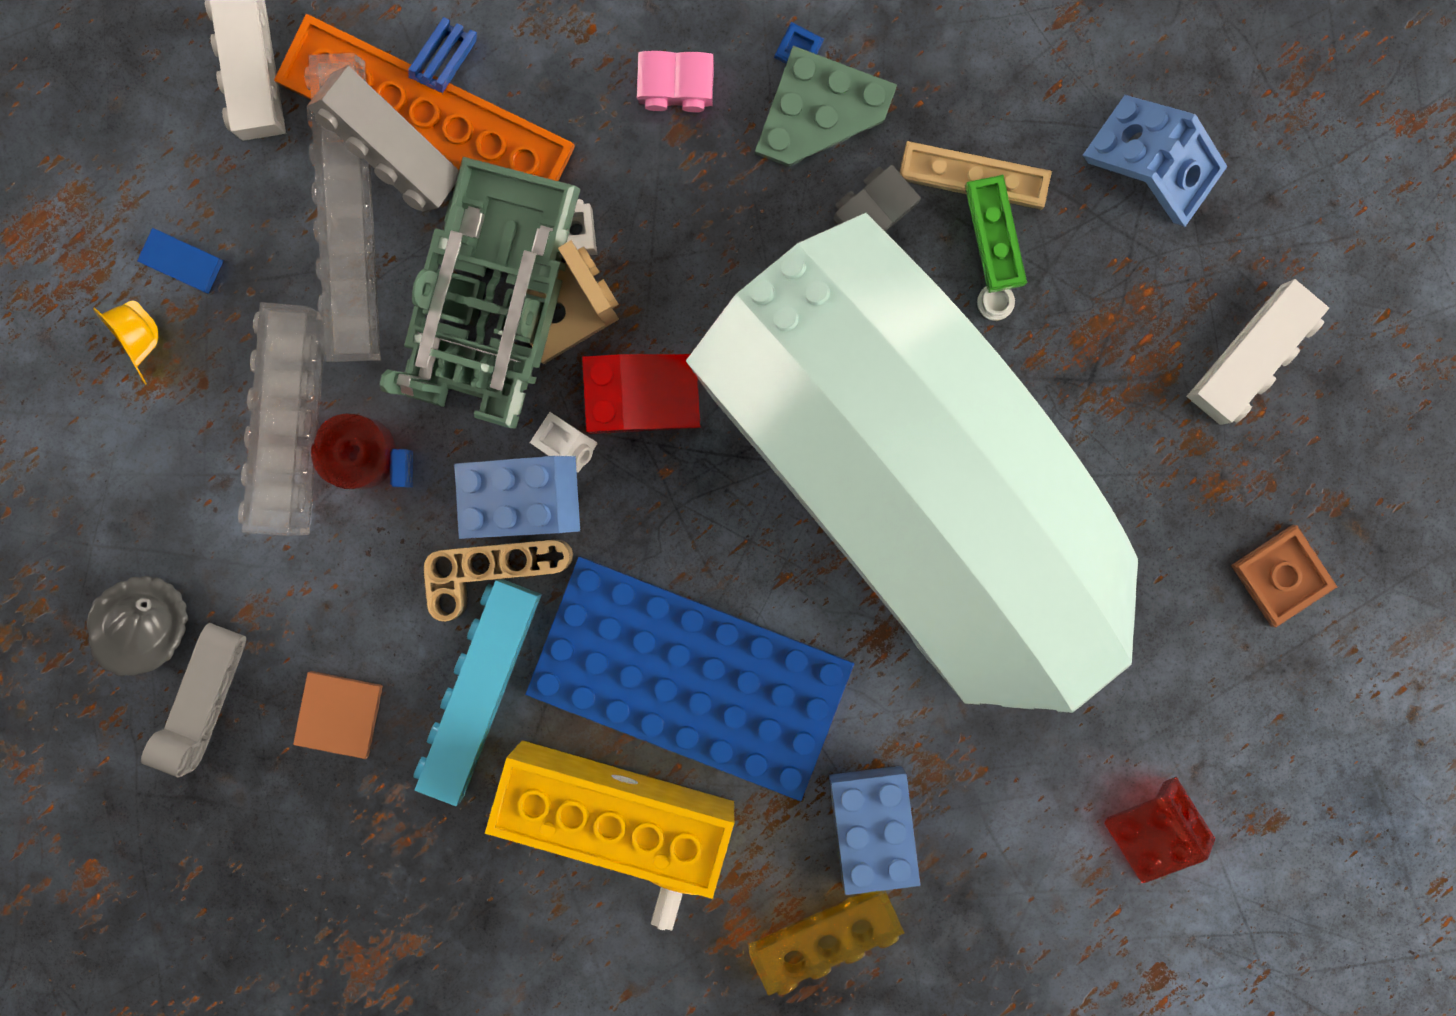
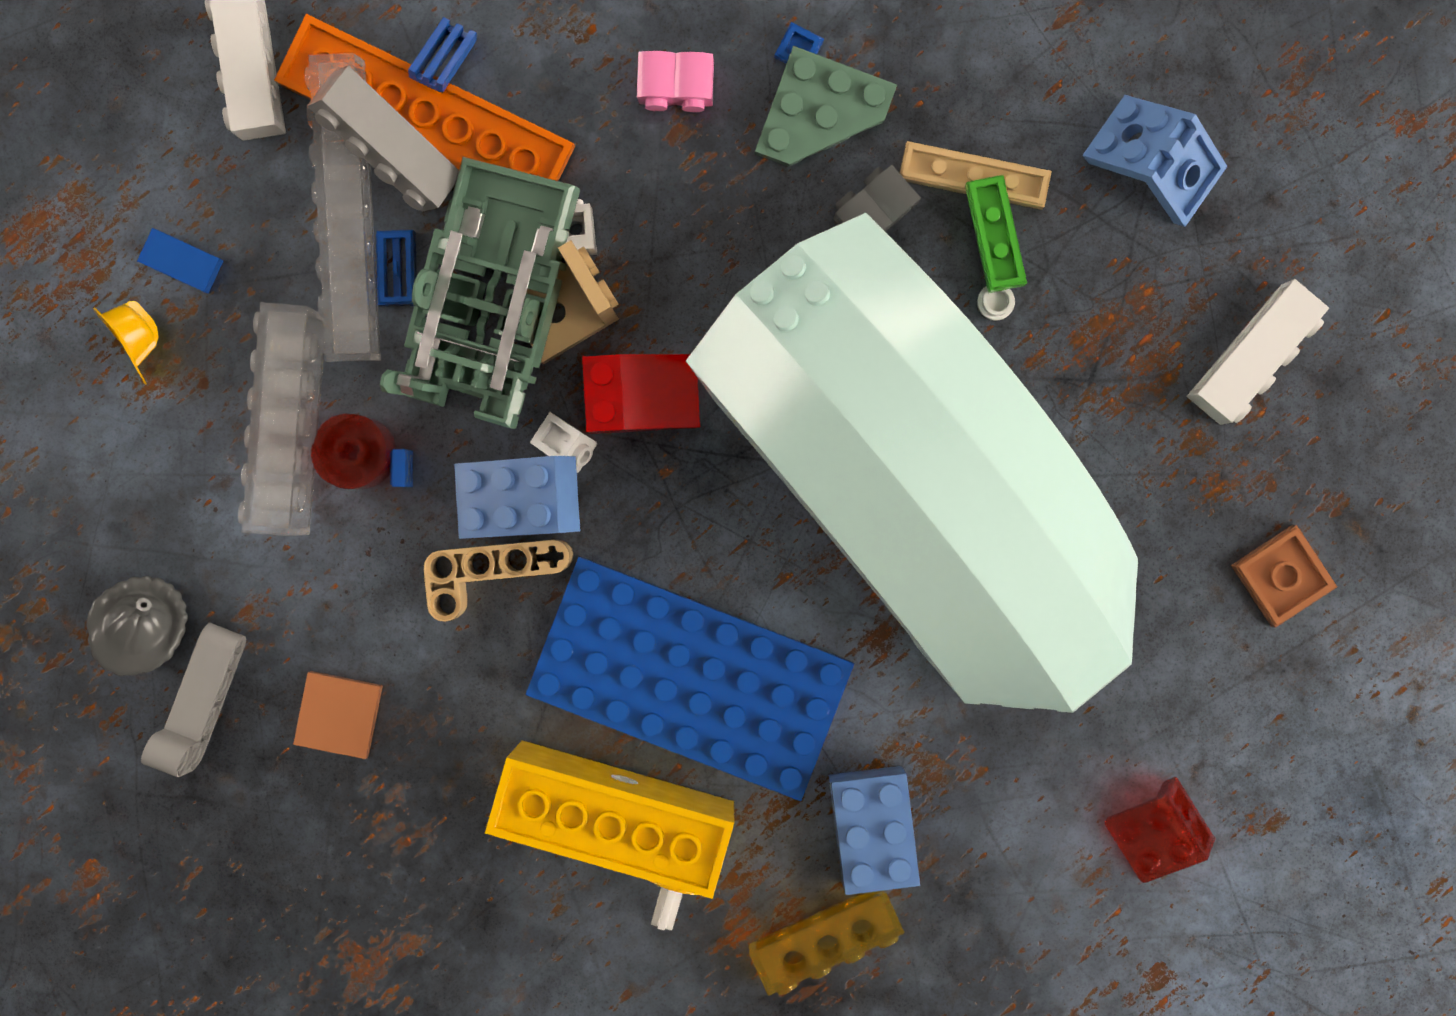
(411, 270): none -> blue tile
(477, 692): medium azure brick -> none

